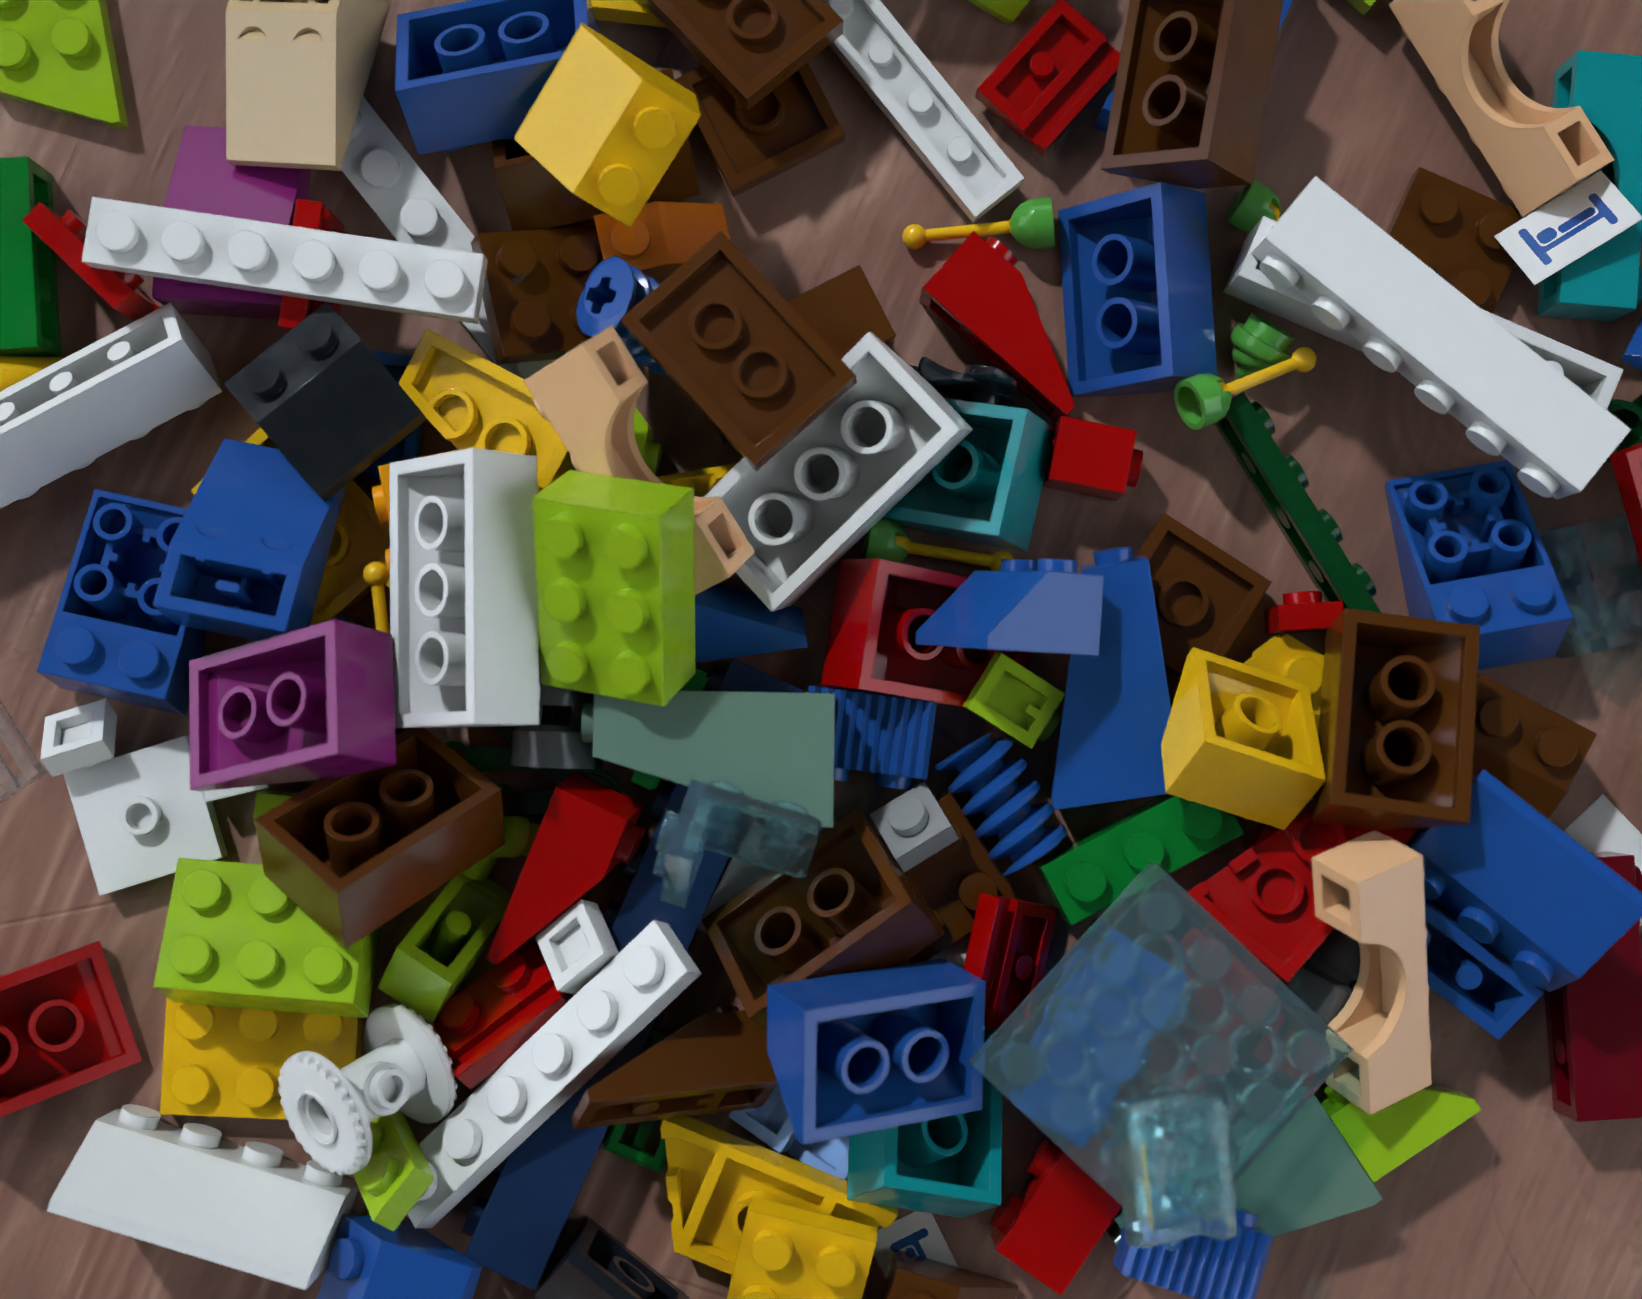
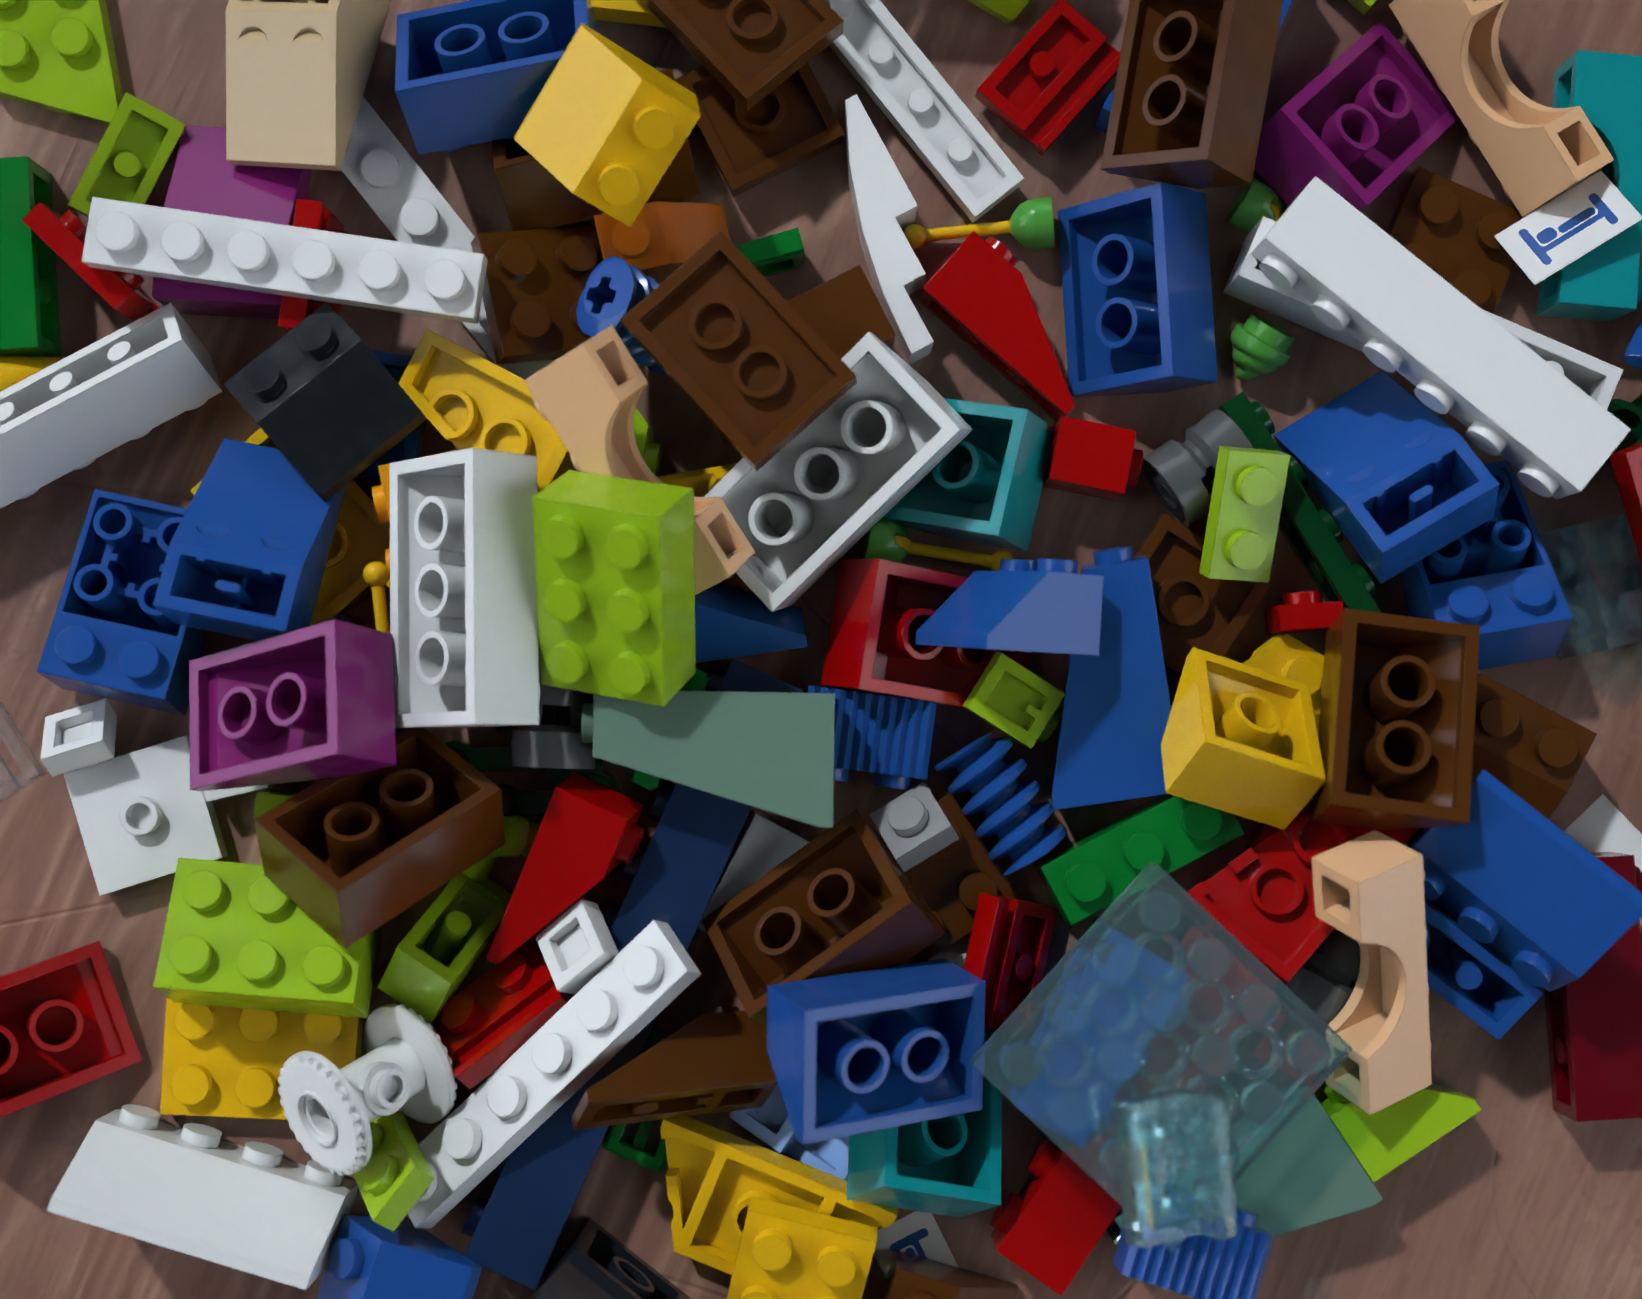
(128, 155): none -> lime plate
(734, 825): clear light blue bracket -> none
(775, 252): none -> green tile
(881, 211): none -> white slope
(976, 384): black plate -> none
(1186, 471): none -> dark grey wheel
(1206, 397): bright green hinge -> none
(1244, 514): none -> lime plate
(1355, 123): none -> magenta slope
(1391, 474): none -> blue slope

